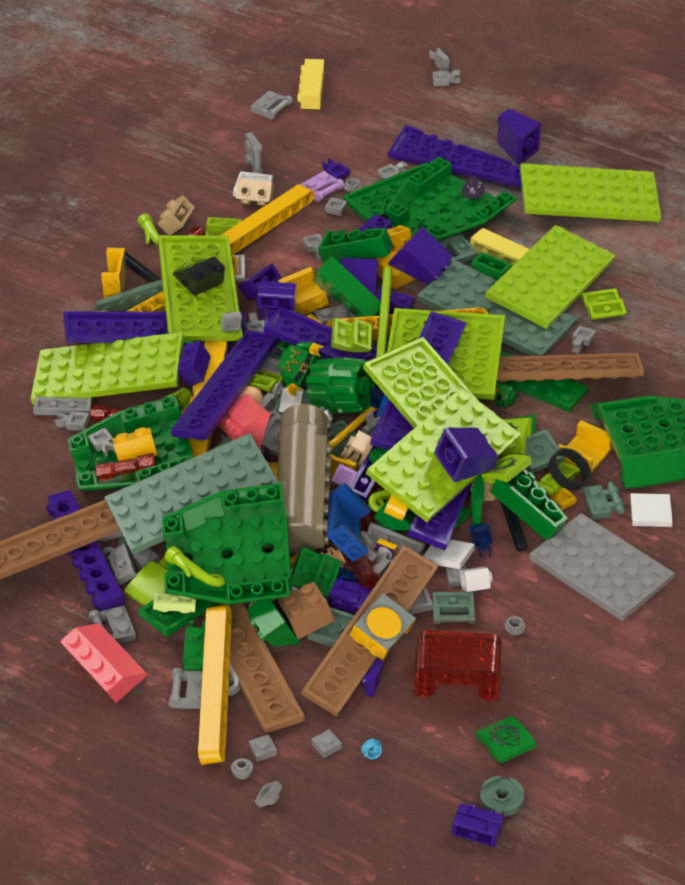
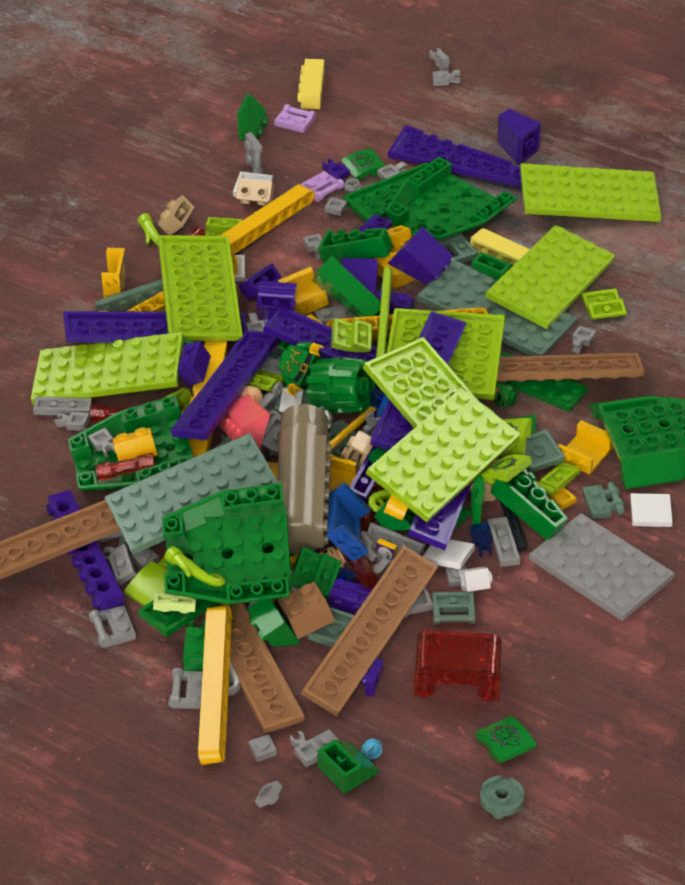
(104, 660): coral slope -> none
(140, 269): black axle -> none
(201, 275): black slope -> none
(231, 321): light grey plate -> none
(242, 773): light grey plate -> none
(251, 118): none -> green slope
(270, 104): light grey plate -> none
(295, 122): none -> lavender plate
(305, 750): none -> light grey plate
(343, 475): lavender panel -> none
(345, 765): none -> green slope
(363, 163): none -> green slope
(382, 626): panel -> none
(465, 453): dark purple slope -> none
(473, 188): clear purple brick -> none
(477, 824): dark purple brick -> none
(503, 542): none -> light grey plate
(514, 625): light grey plate -> none
(560, 478): black tyre -> none

